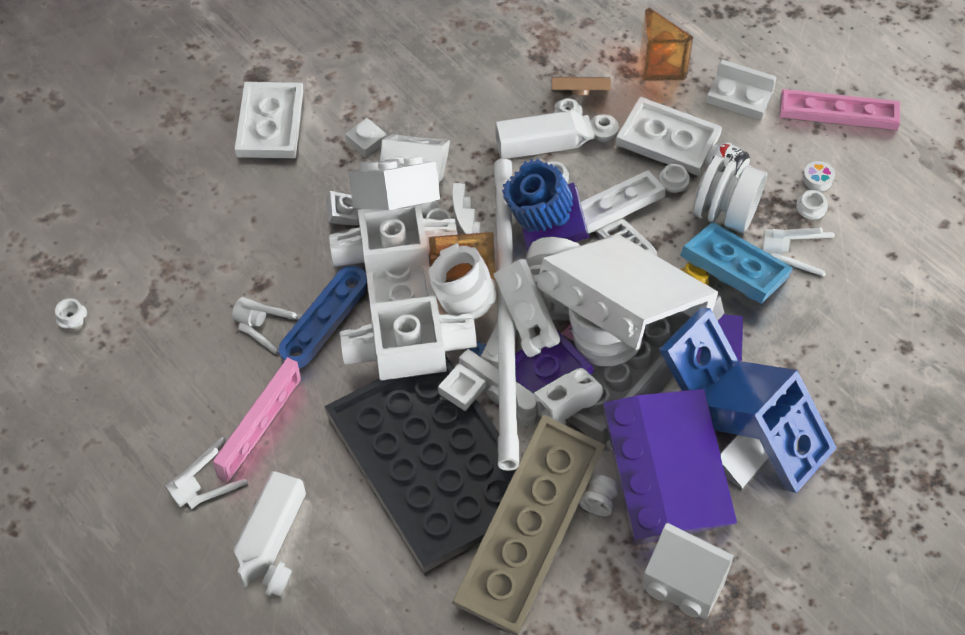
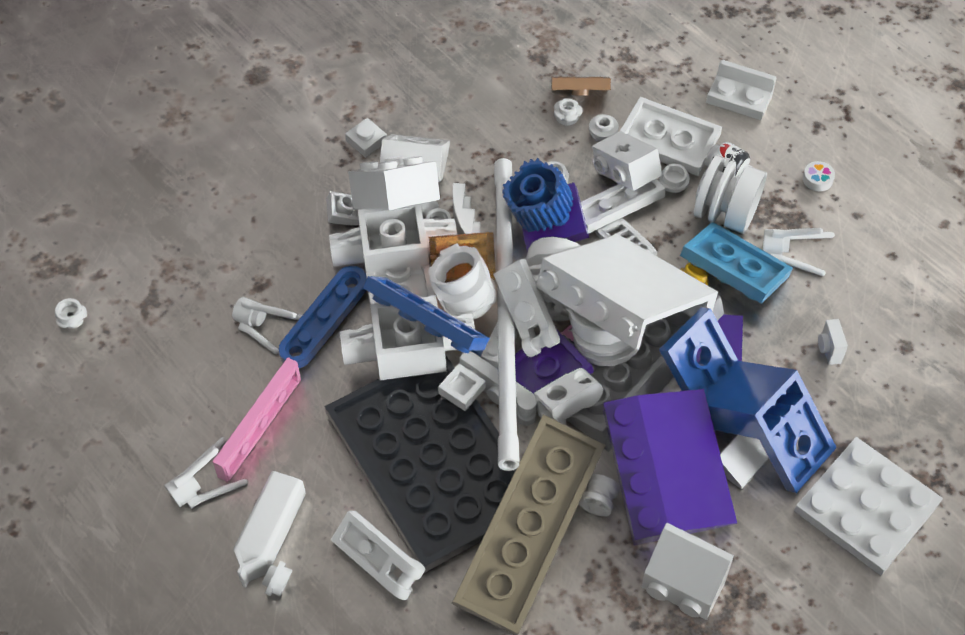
(269, 120): white plate -> none
(377, 554): none -> white plate
(417, 309): none -> blue plate
(542, 134): white piece -> none
(627, 160): none -> white brick
(664, 49): clear orange slope -> none
(812, 205): white plate -> none
(832, 342): none -> white plate
(840, 109): bright pink tile -> none
(868, 505): none -> white plate

